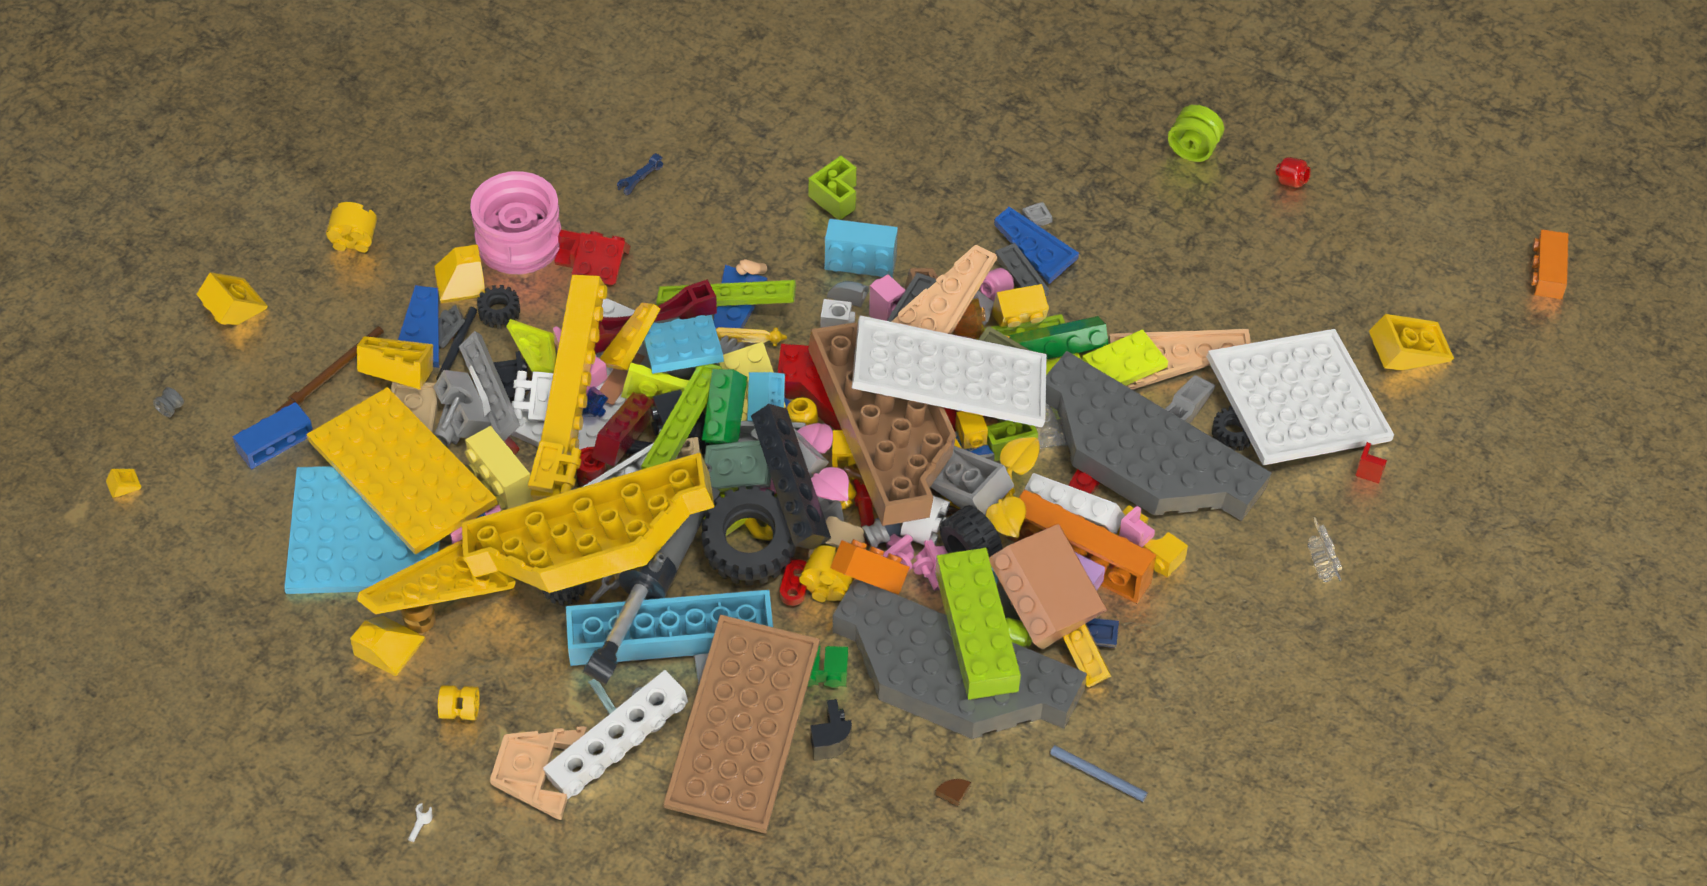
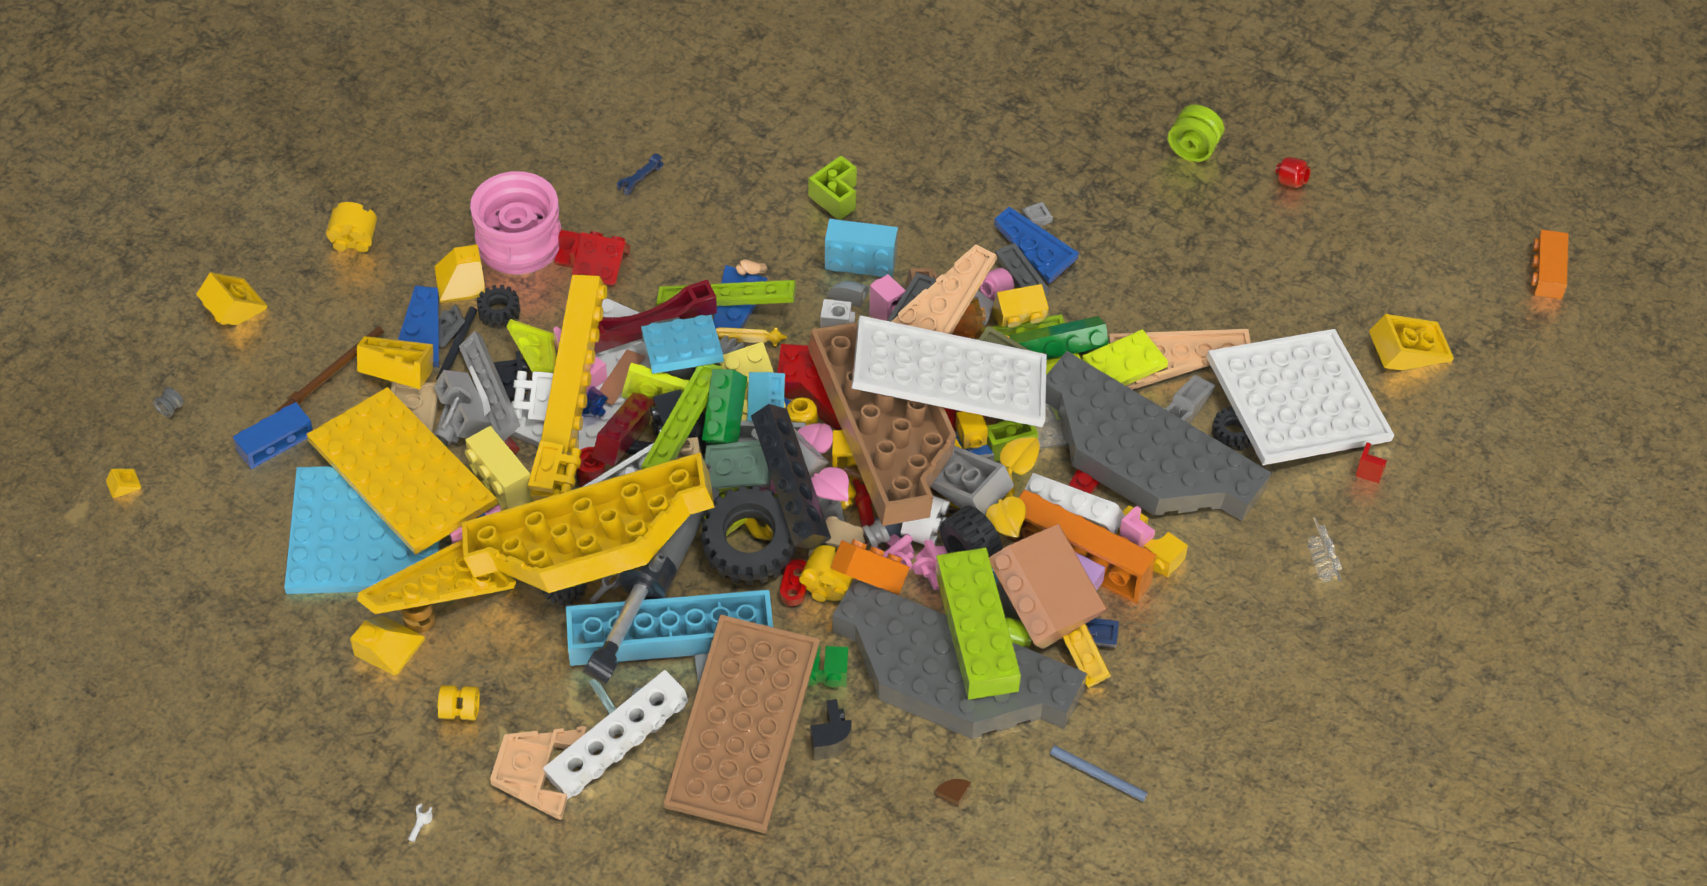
(629, 339): yellow wing -> none

